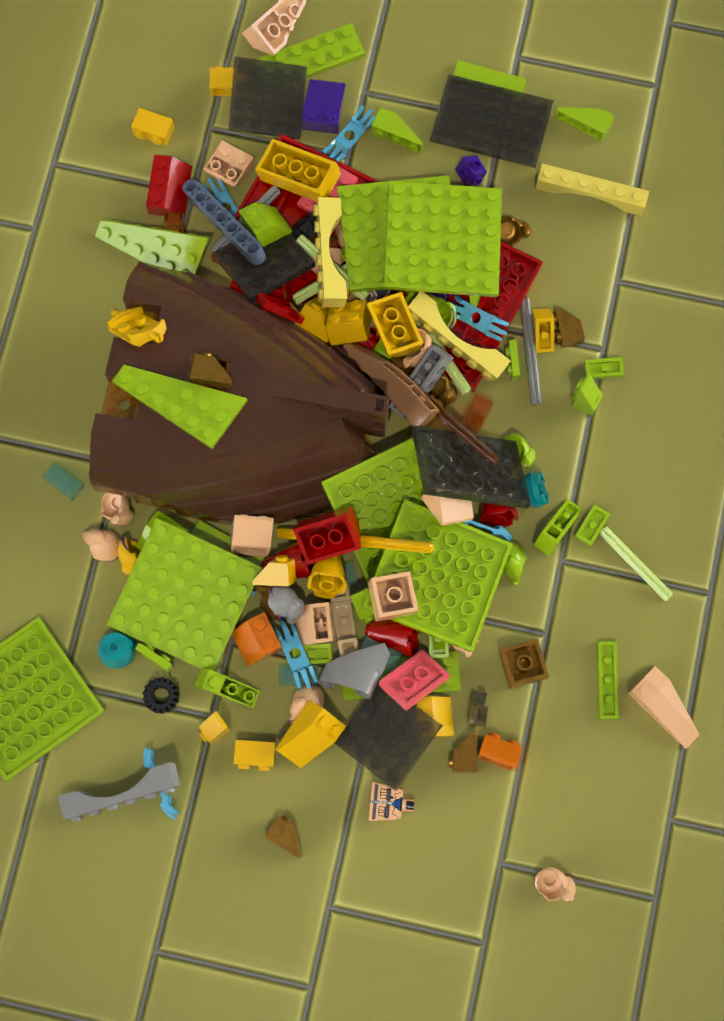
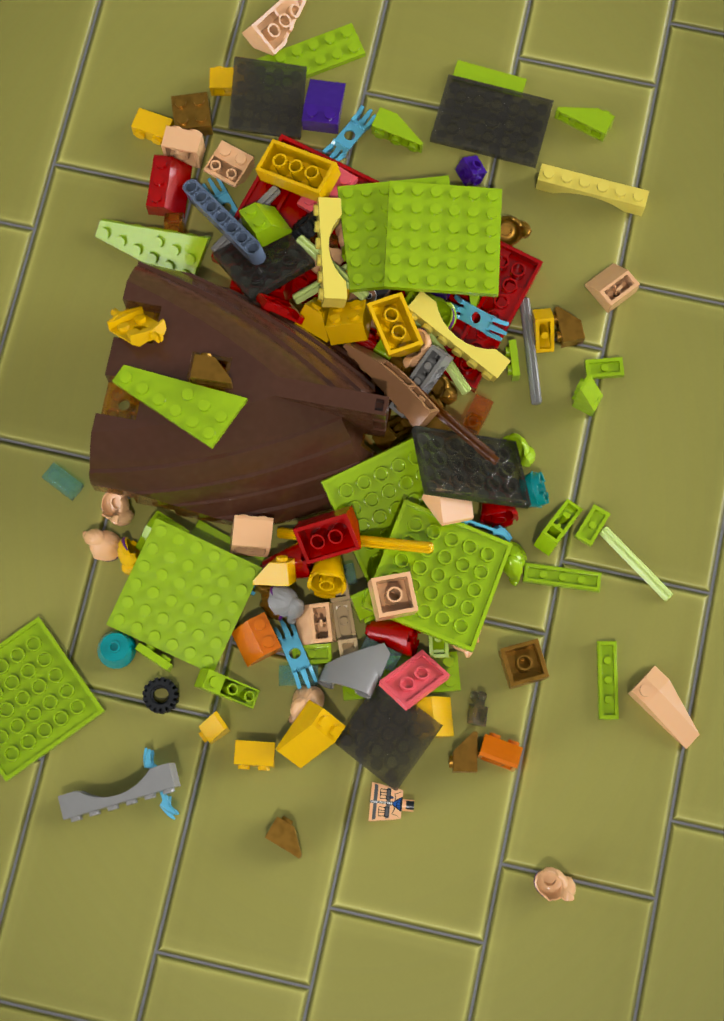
(184, 145): none -> light nougat brick
(192, 112): none -> pearl gold brick
(395, 432): none -> pearl gold slope
(562, 577): none -> lime tile
(612, 286): none -> light nougat slope

